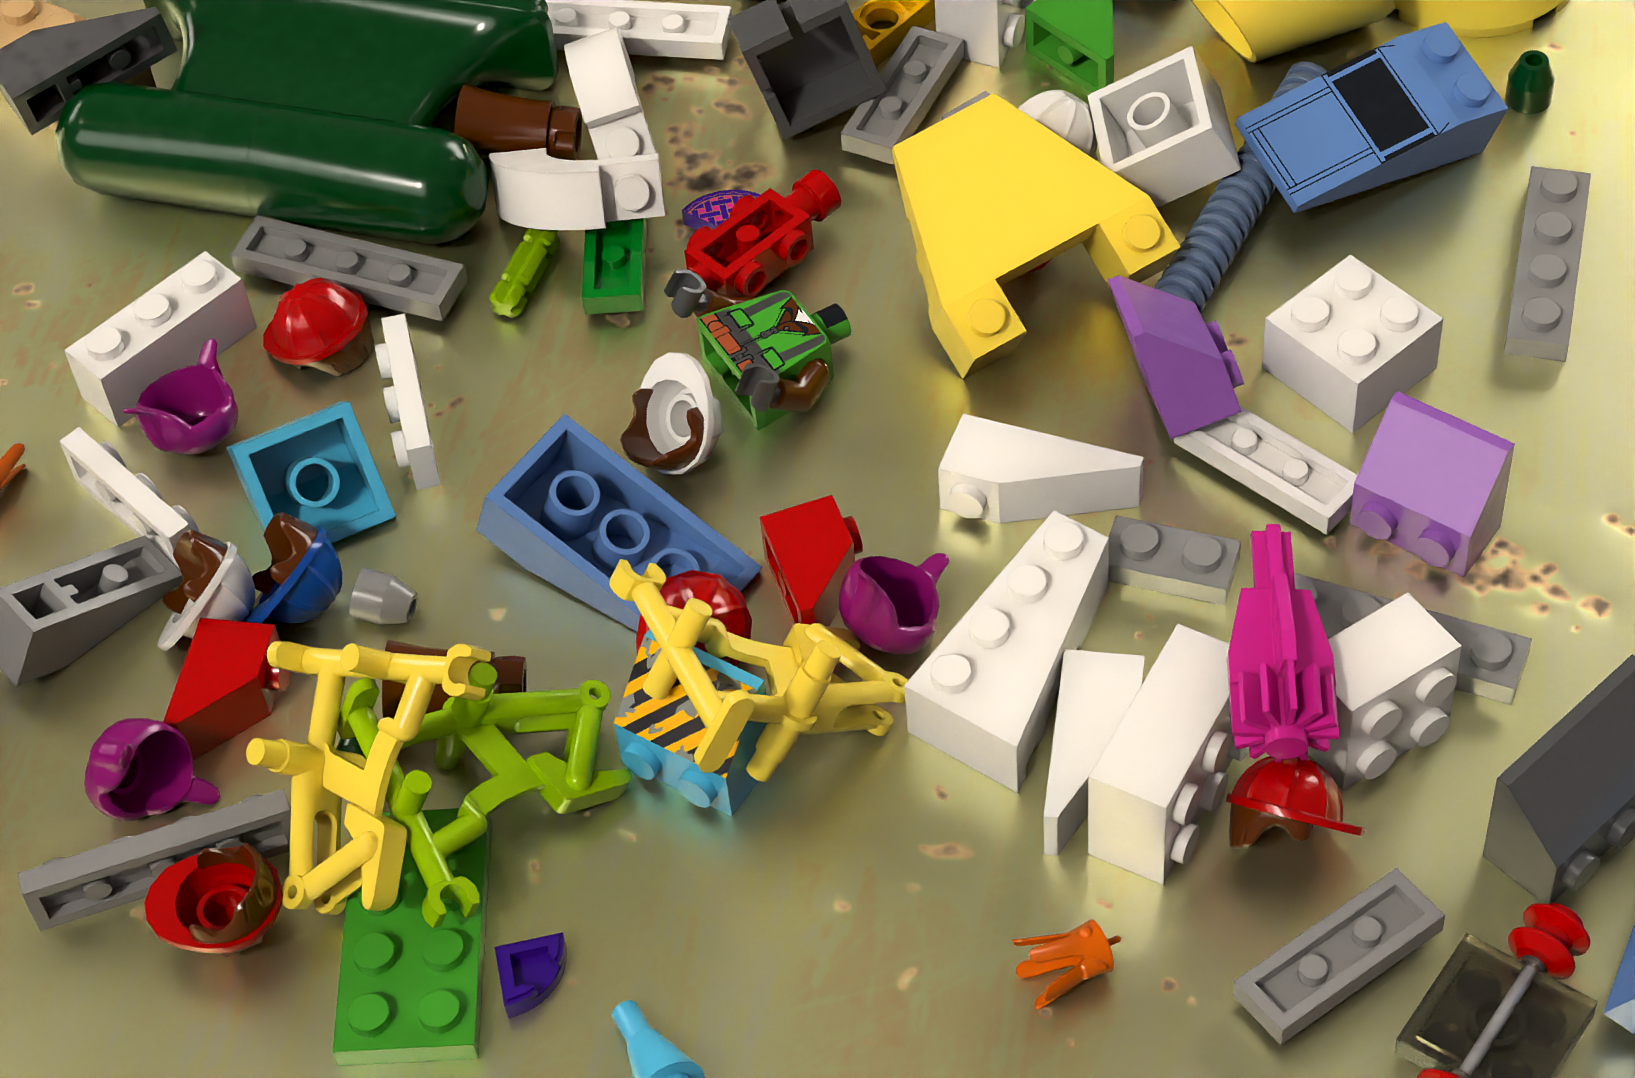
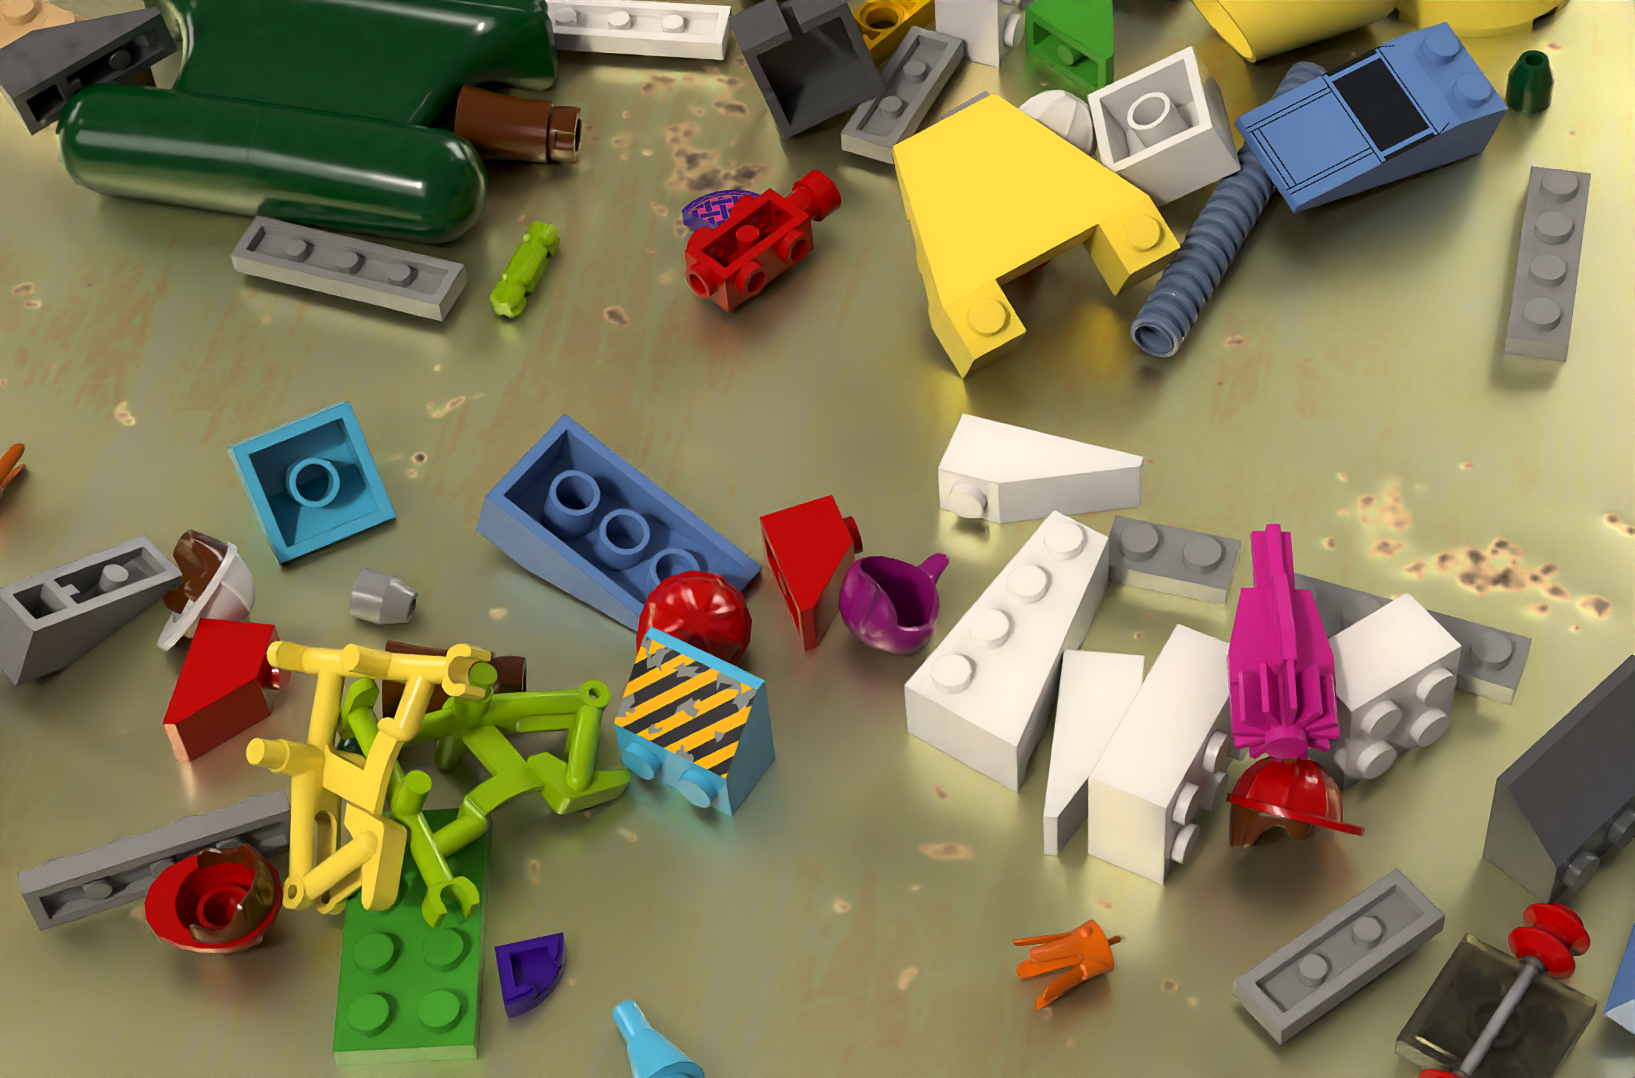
(126, 496): white plate -> none
(143, 771): magenta hair -> none
(160, 335): white brick -> none
(188, 407): magenta hair -> none
(301, 576): blue piece -> none
(320, 328): red piece -> none
(406, 403): white plate -> none
(575, 194): white arch -> none
(608, 95): white arch -> none
(615, 267): green plate -> none
(673, 417): white piece -> none
(762, 347): torso -> none
(800, 676): light yellow piece -> none
(1179, 356): medium lavender slope -> none
(1275, 467): white plate -> none
(1351, 343): white brick -> none
(1432, 484): medium lavender slope -> none

